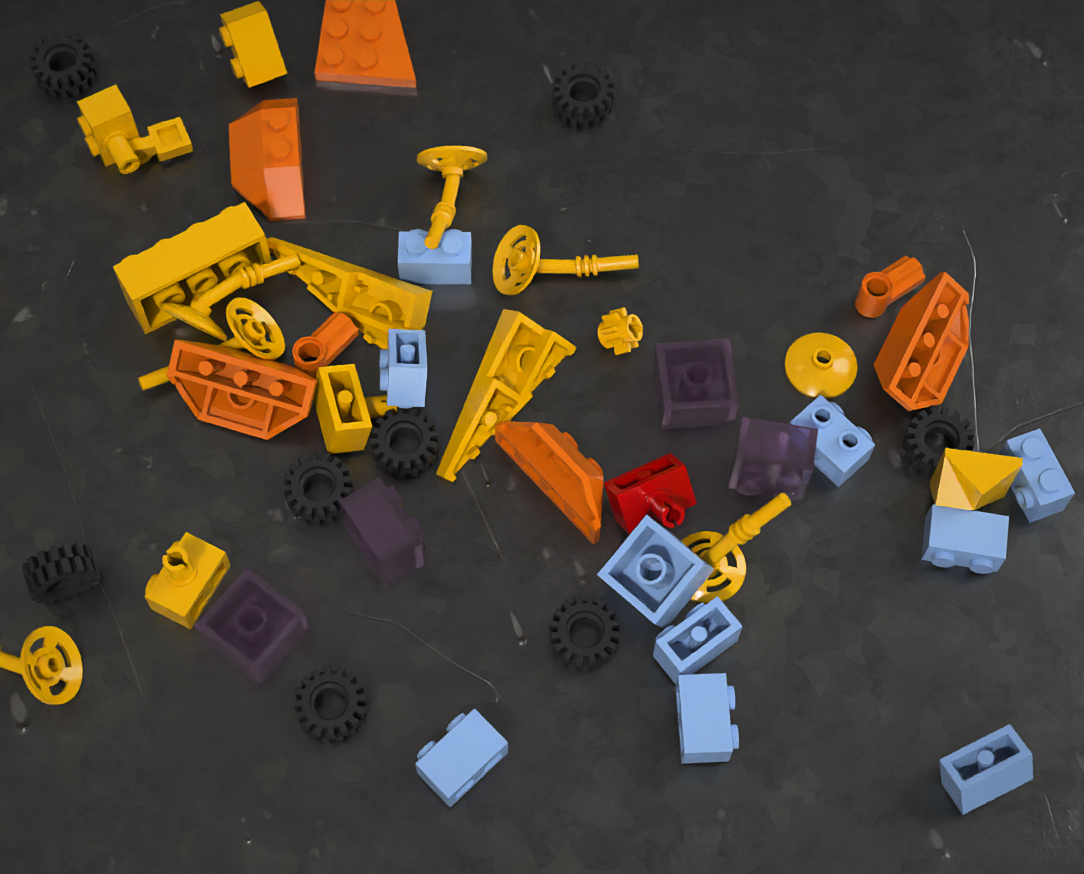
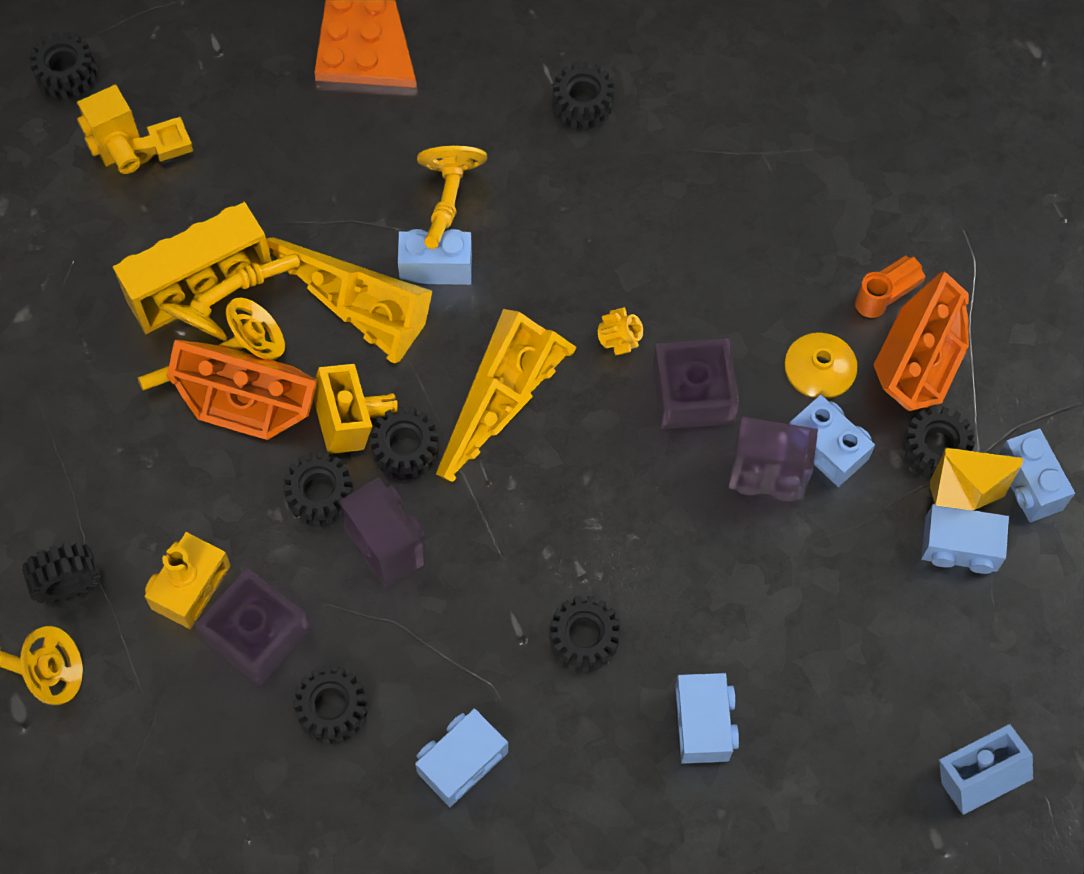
(252, 43): yellow brick -> none
(269, 159): orange wedge -> none
(324, 343): orange piece -> none
(404, 368): light blue brick -> none
(530, 262): yellow dish -> none
(558, 470): orange wedge -> none
(653, 489): red brick -> none
(655, 572): light blue brick -> none
(696, 640): light blue brick -> none
(720, 545): yellow dish -> none

